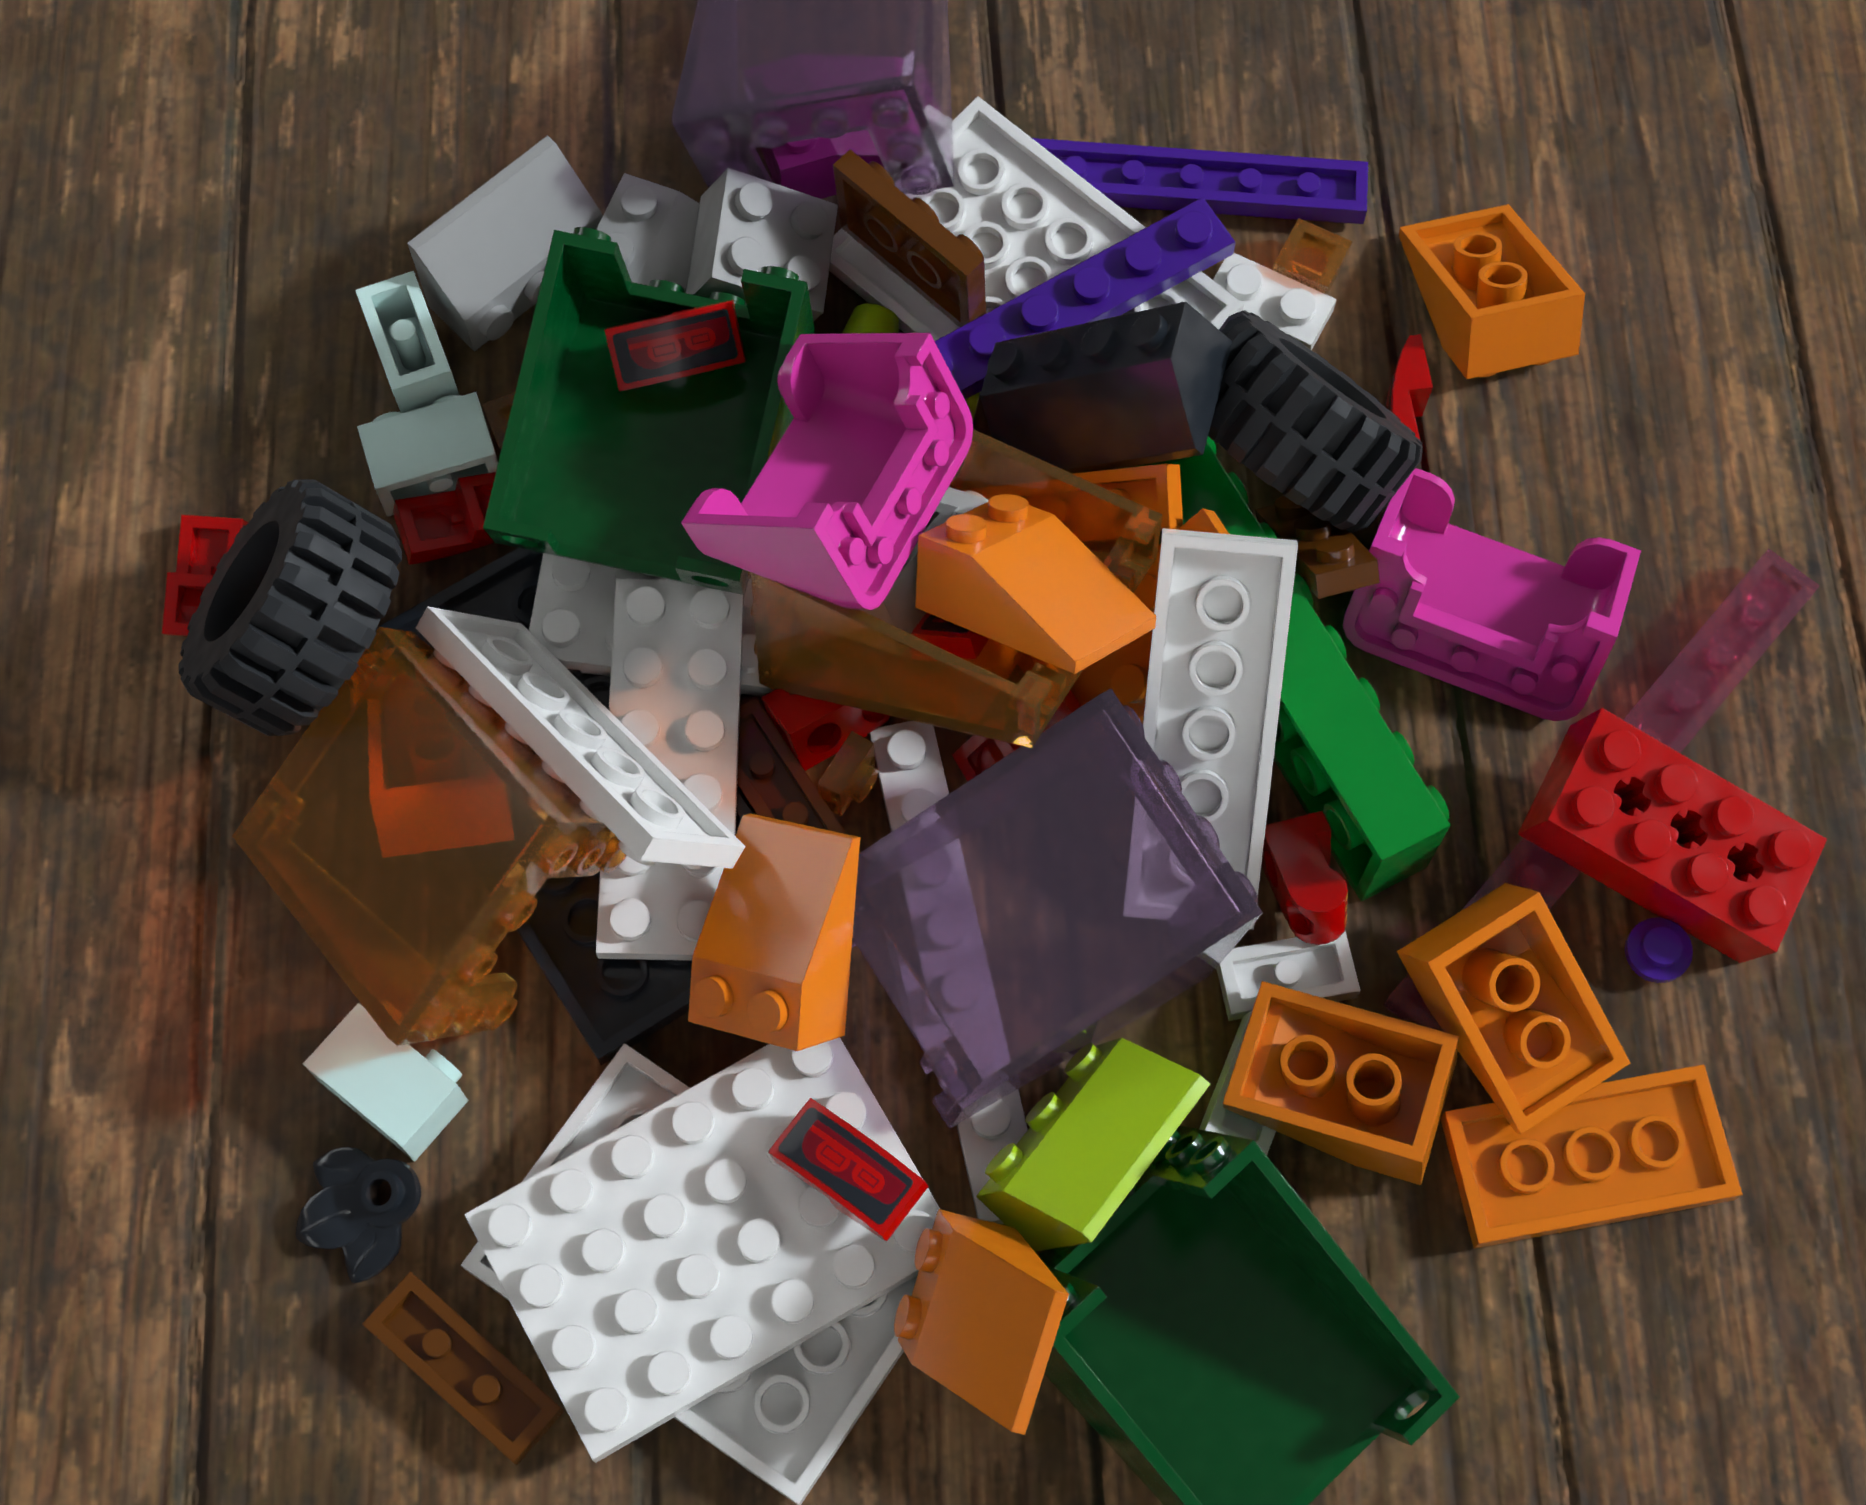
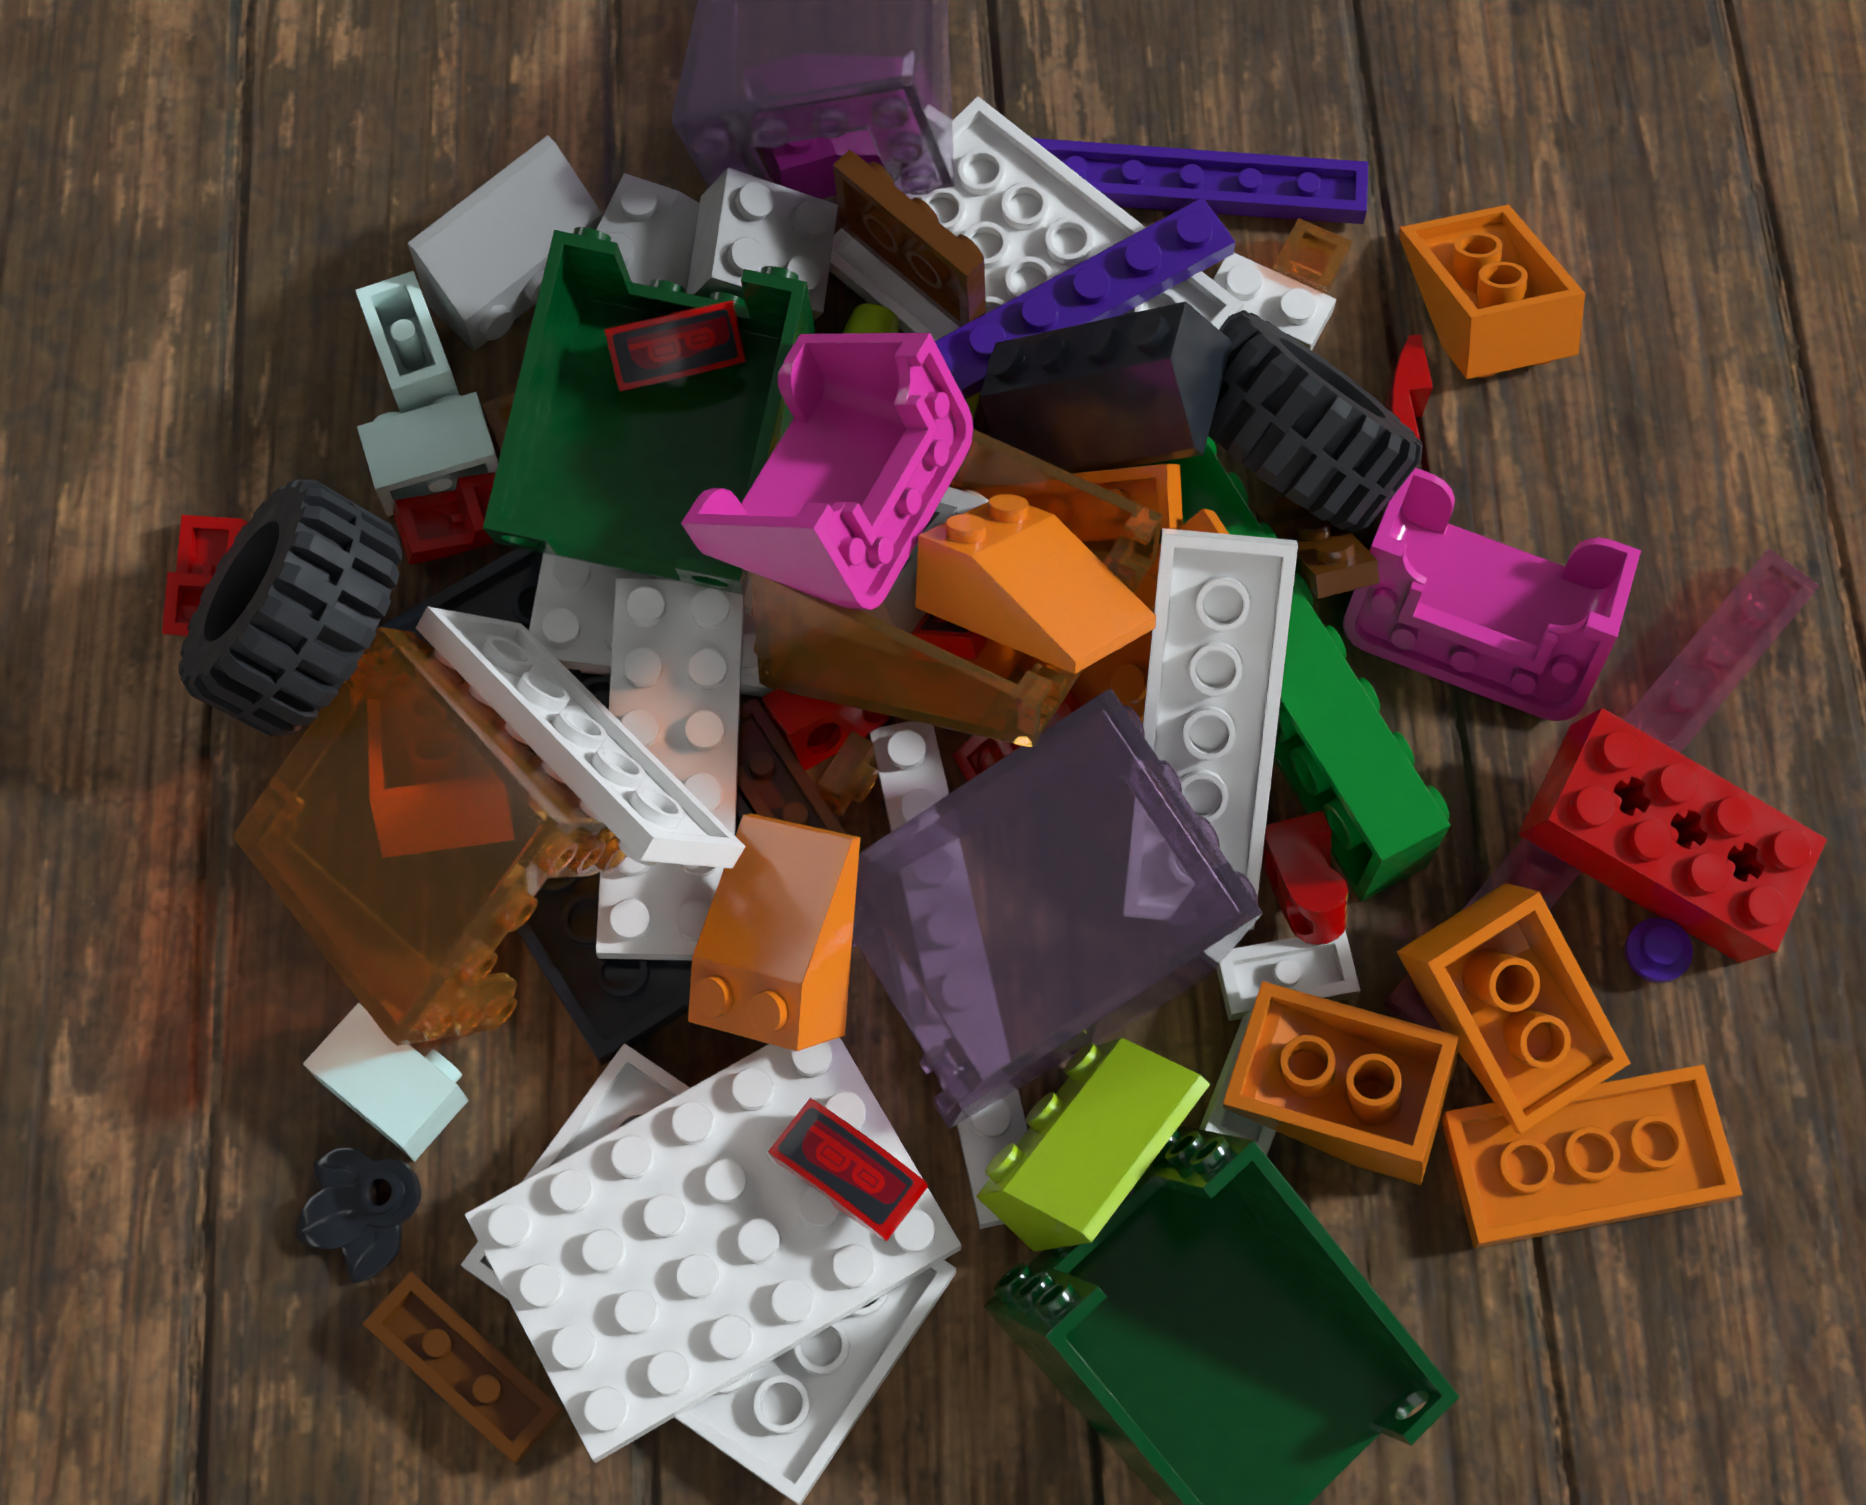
(981, 1315): orange slope -> none

